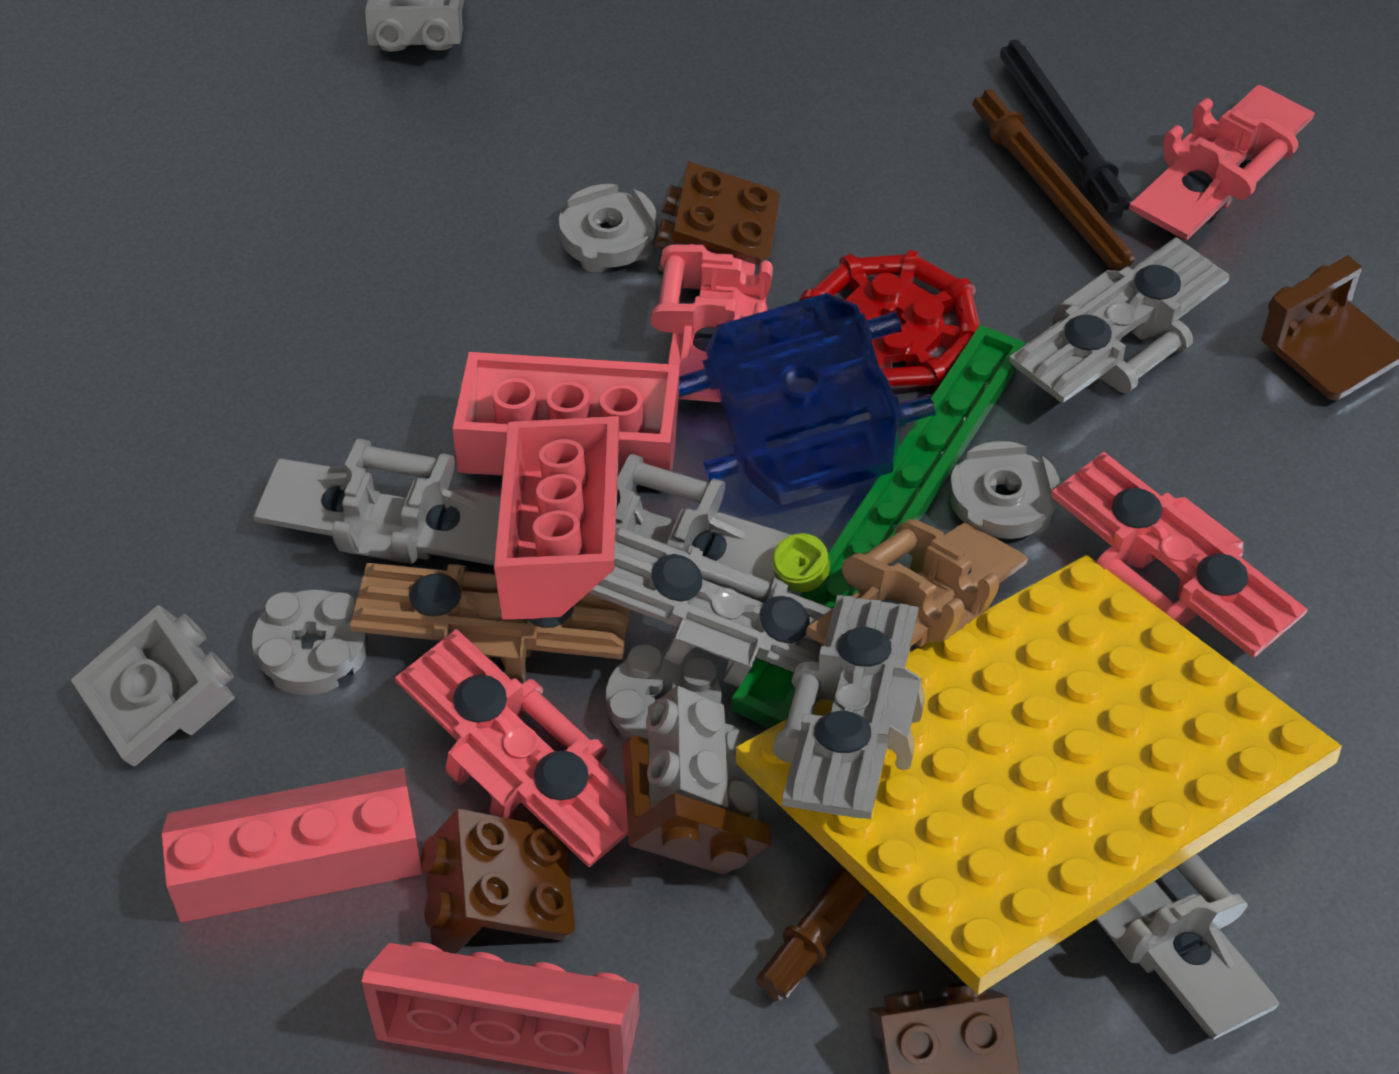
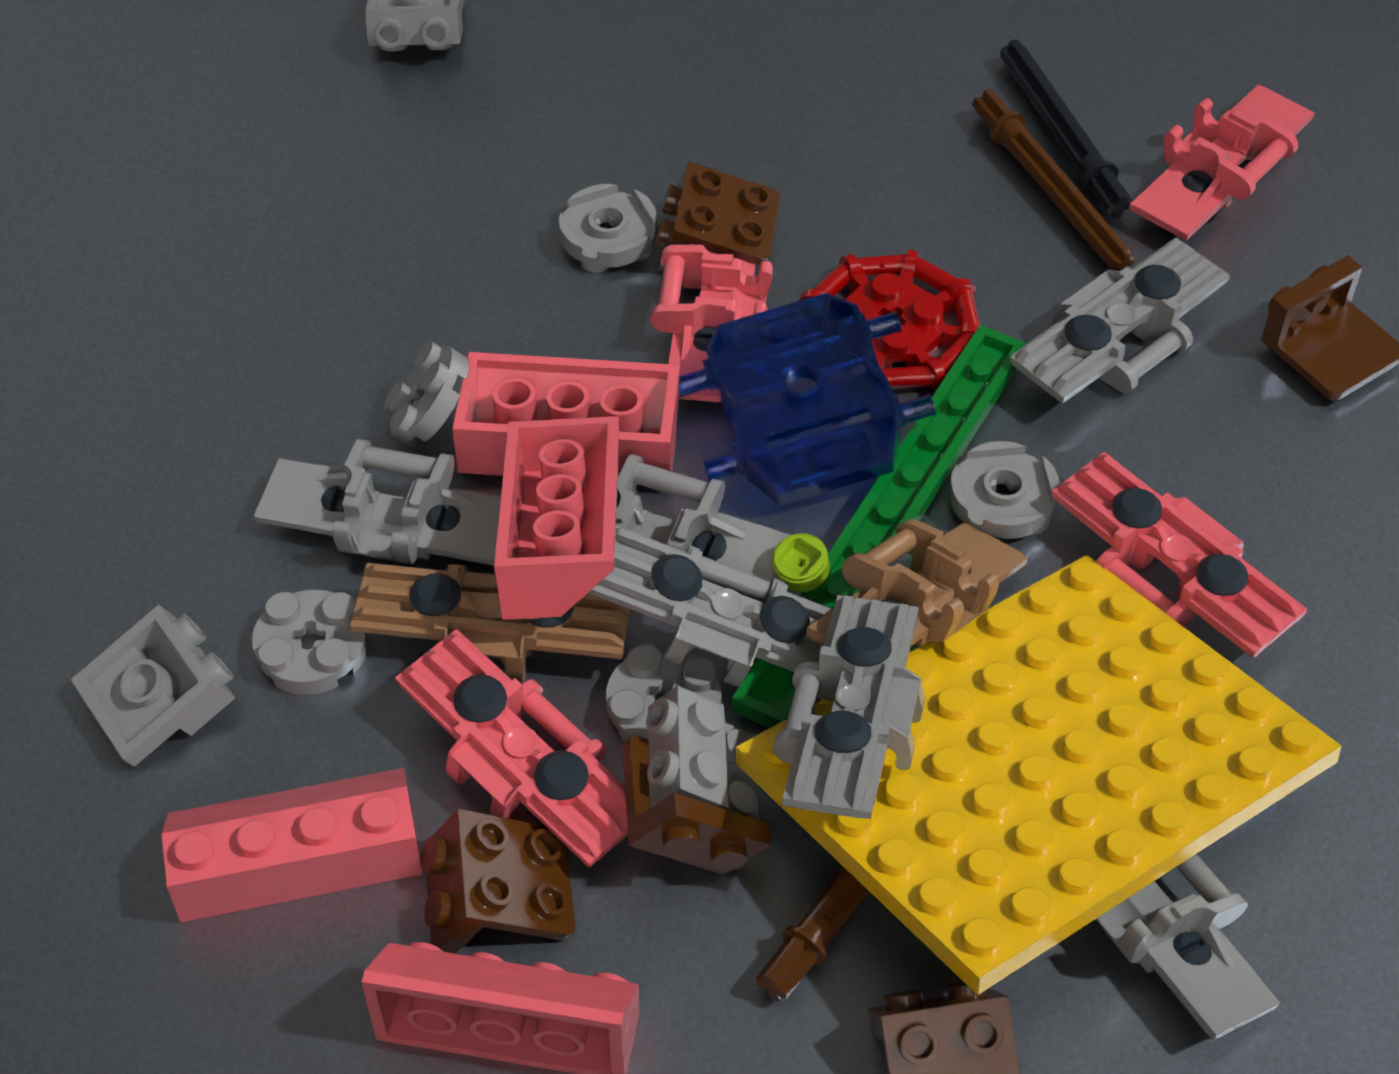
(427, 396): none -> light grey plate

